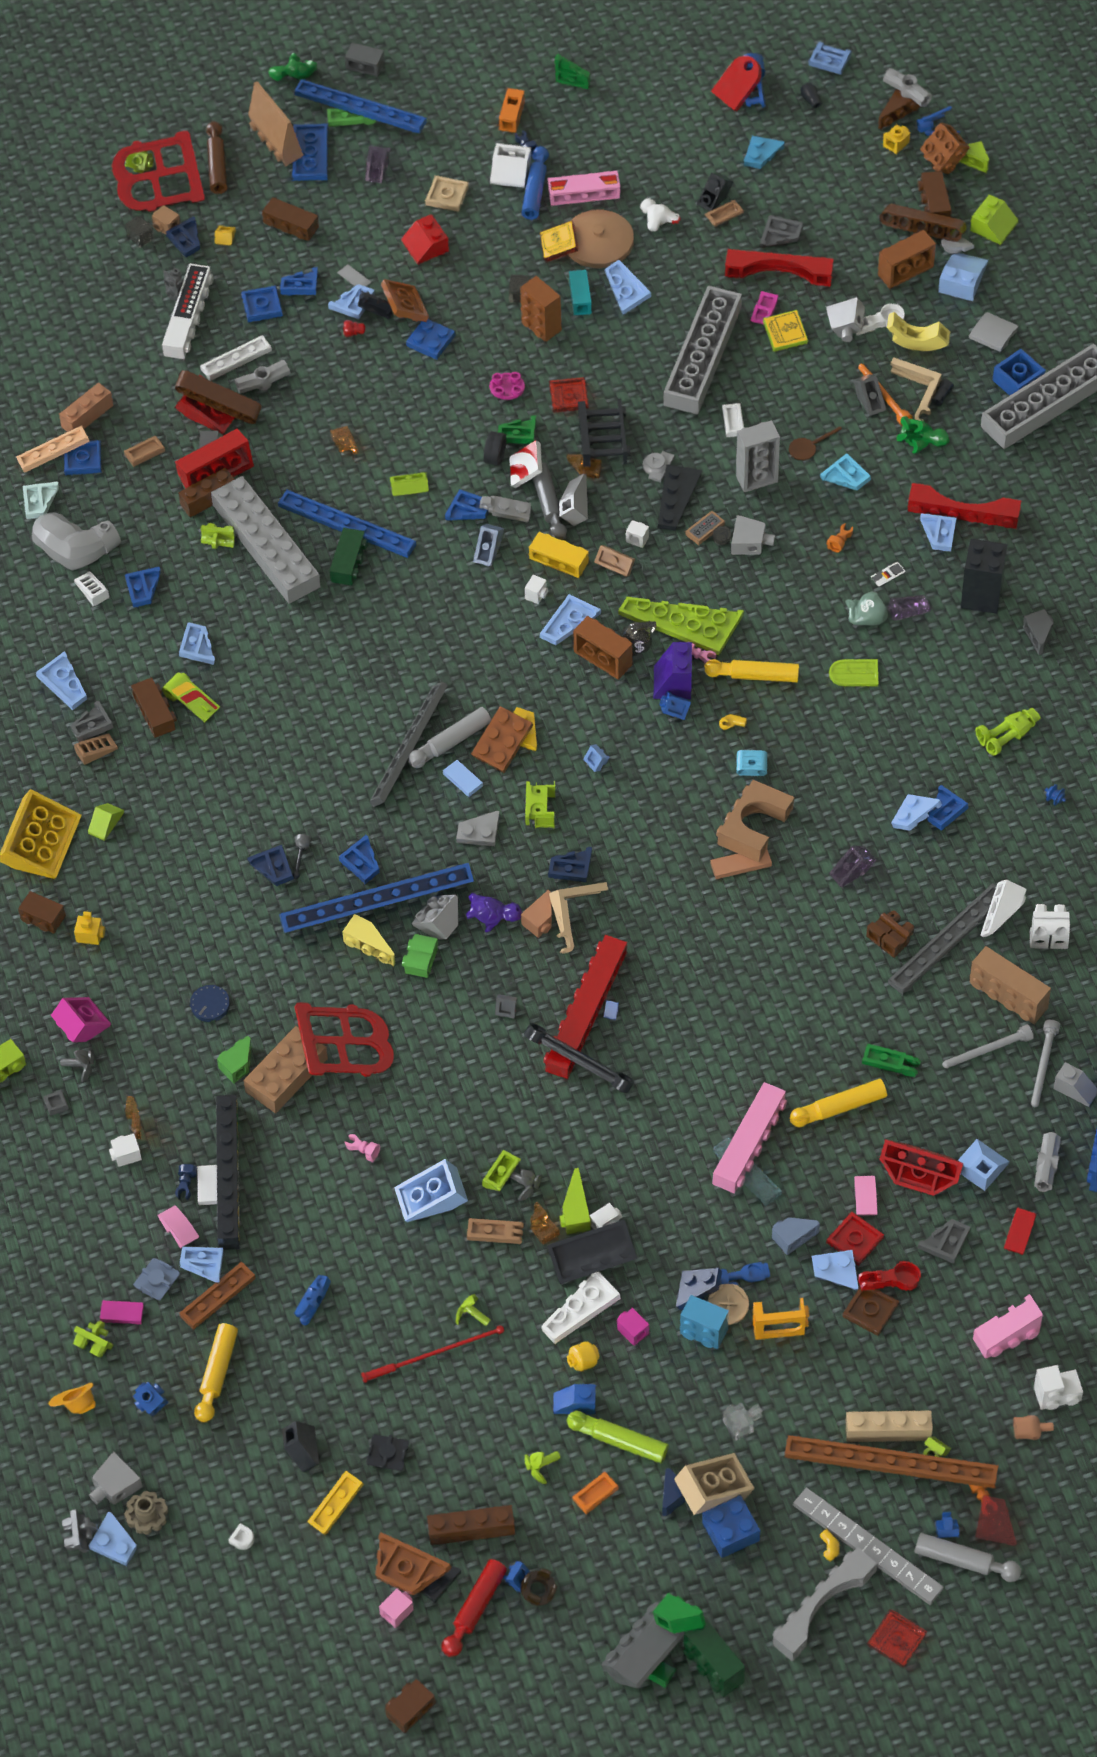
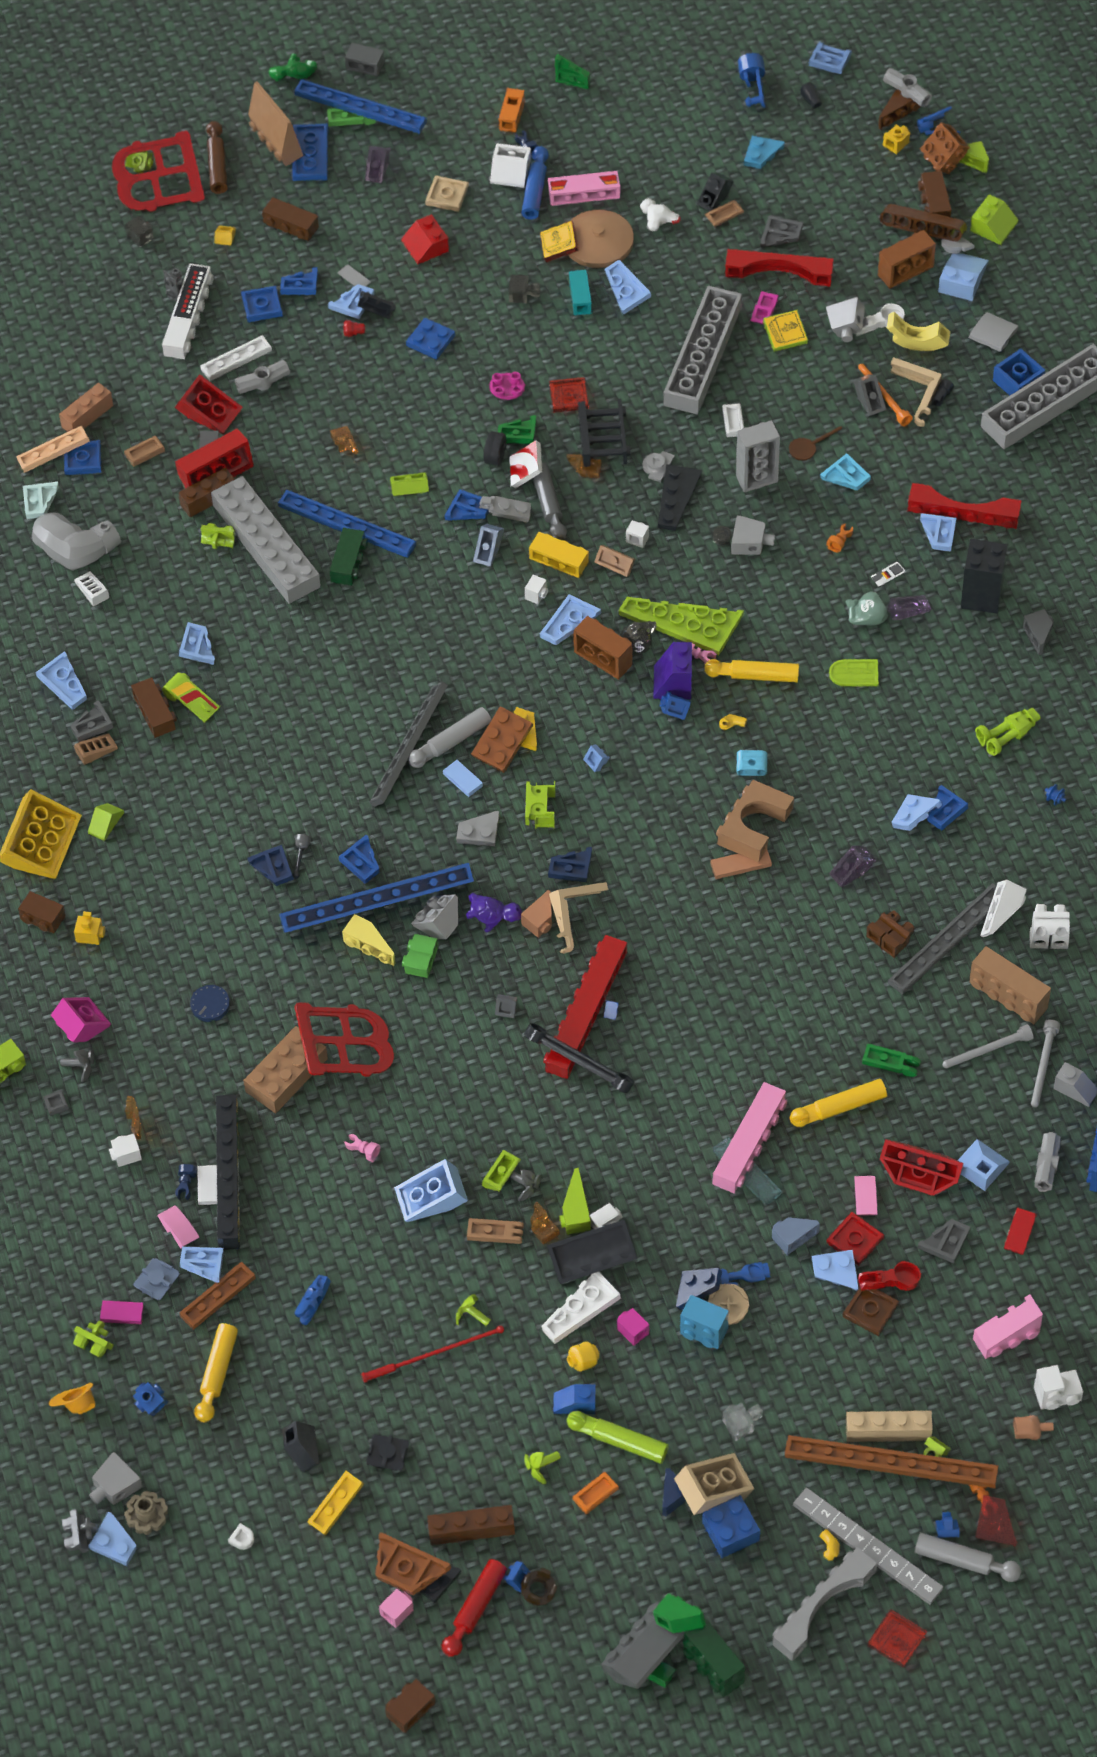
(142, 585): blue wing -> none
(165, 219): medium nougat brick -> none
(185, 237): dark blue wing -> none
(218, 397): reddish brown beam -> none
(236, 1061): bright green slope -> none
(404, 300): dark orange plate -> none
(540, 308): dark orange brick -> none
(574, 501): light grey slope -> none
(704, 527): tile -> none
(737, 82): red tile -> none
(761, 1319): light orange panel -> none
(920, 434): green animal -> none

